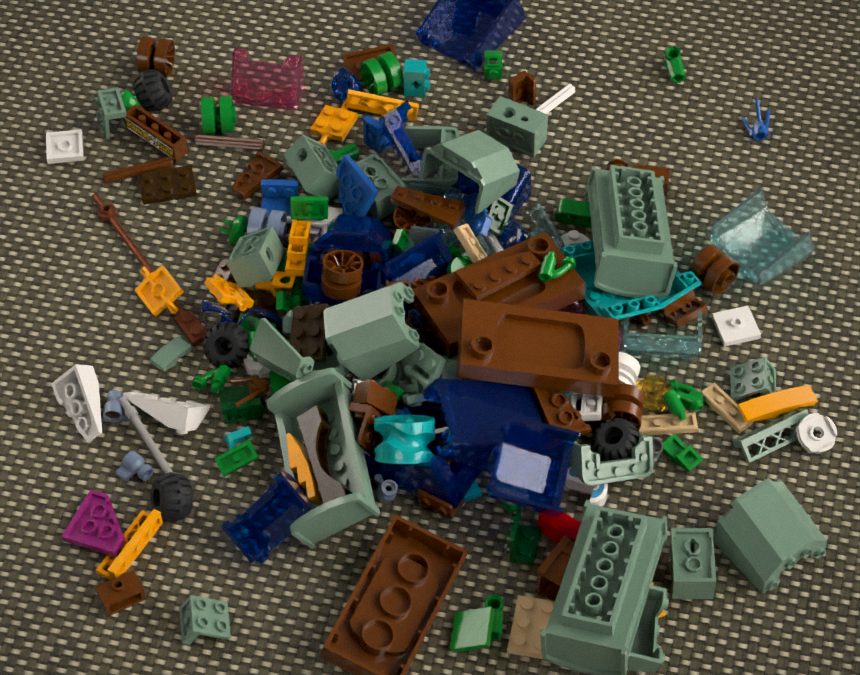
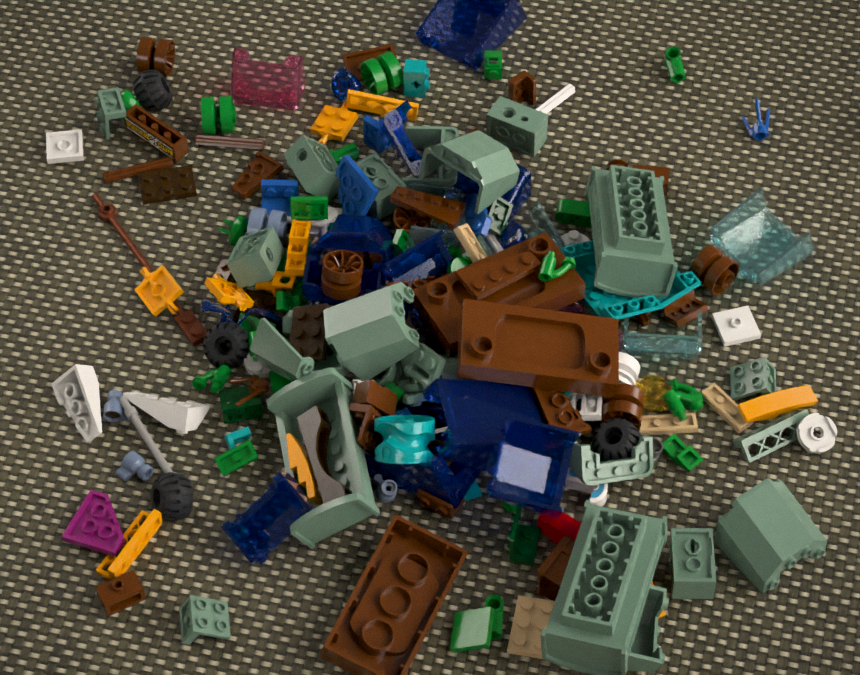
(170, 353): sand green slope -> none

